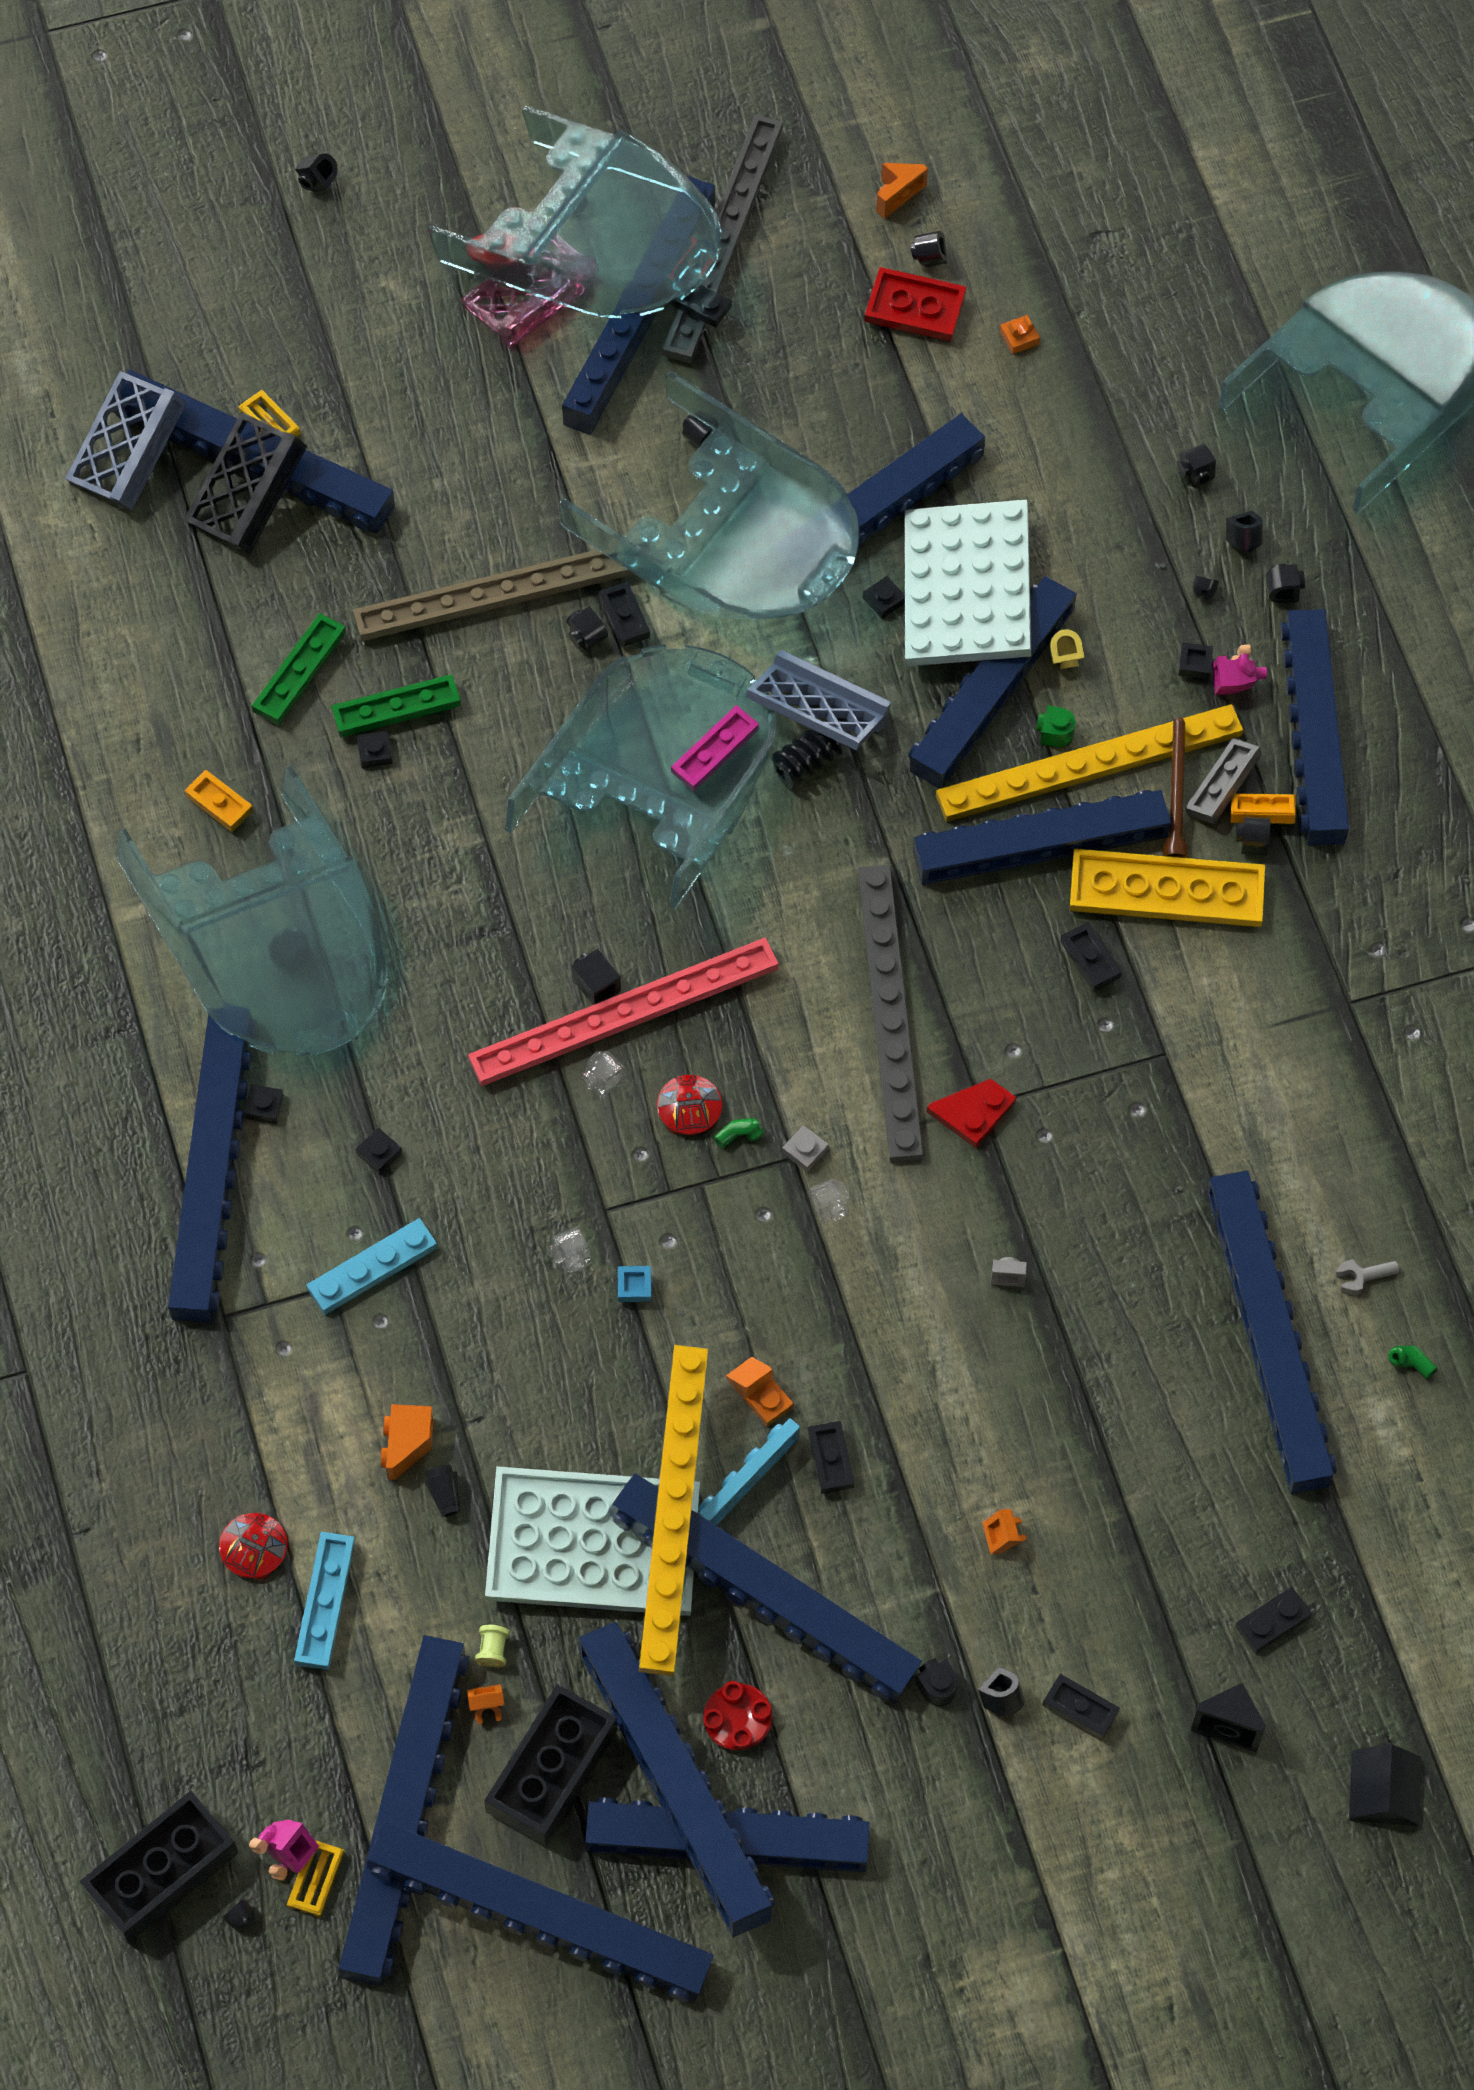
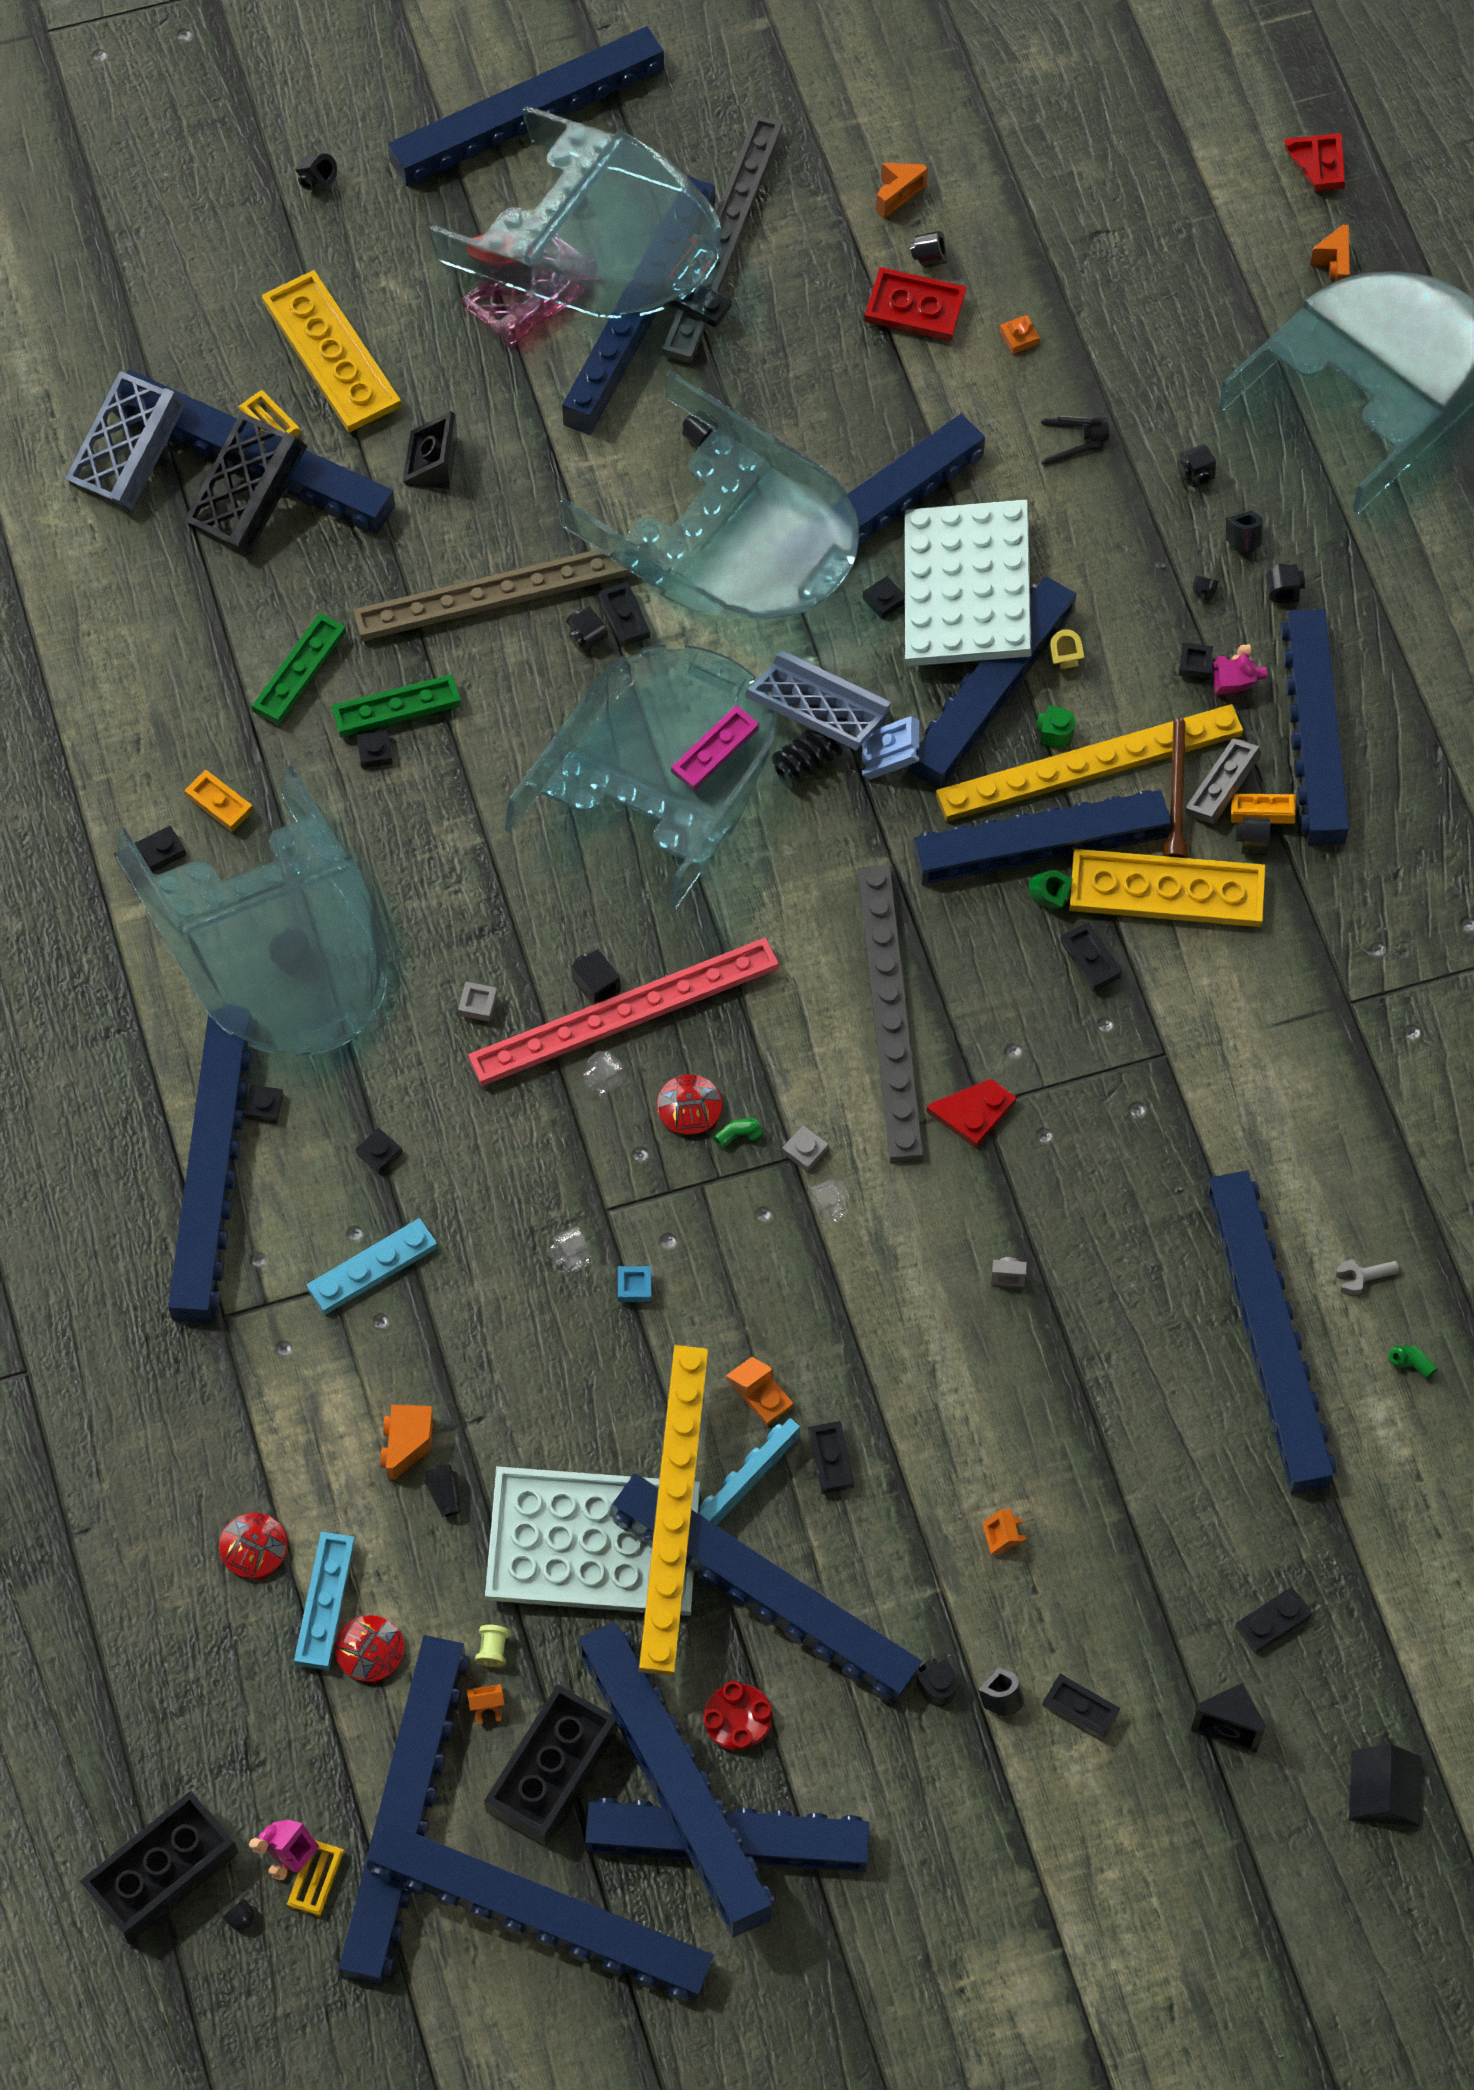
(159, 849): none -> black plate
(331, 351): none -> yellow plate
(369, 1648): none -> red dish
(432, 453): none -> black slope
(477, 1001): none -> light grey plate
(501, 116): none -> dark blue brick
(891, 747): none -> light blue plate
(1050, 889): none -> green plate
(1092, 429): none -> black plant
(1319, 160): none -> red wing
(1334, 253): none -> orange slope

